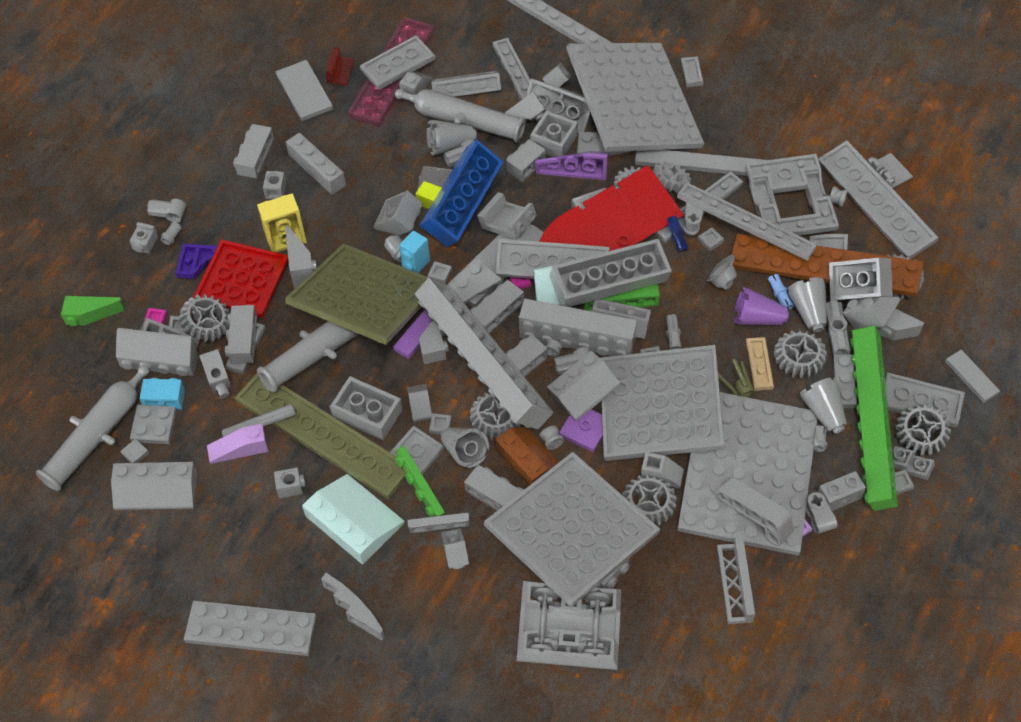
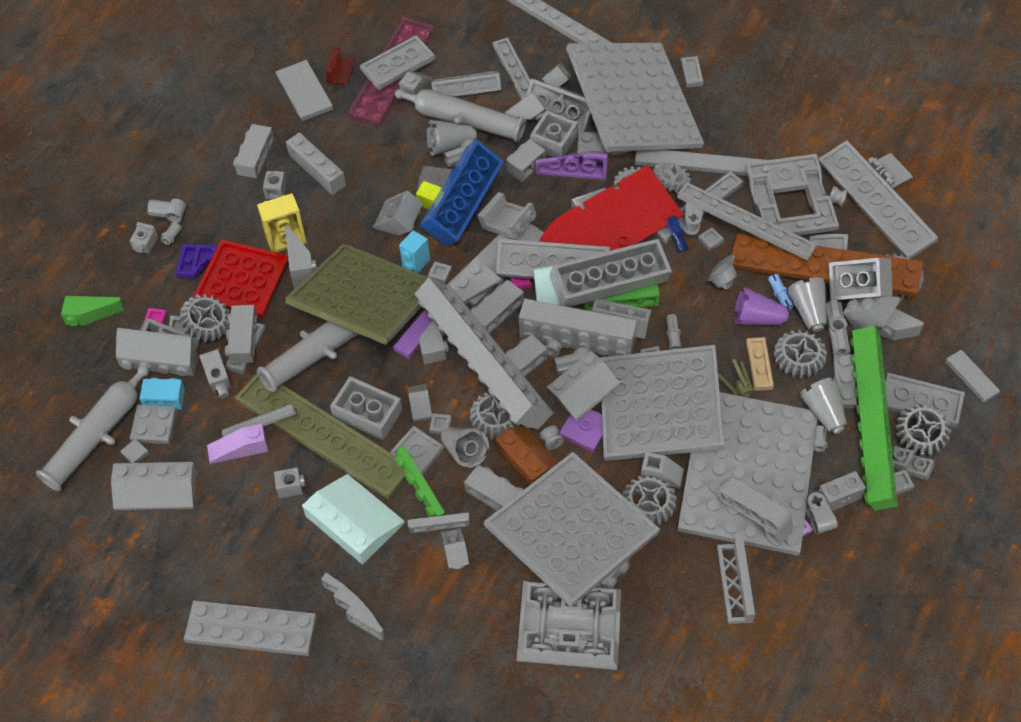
(392, 246): light grey brick -> none

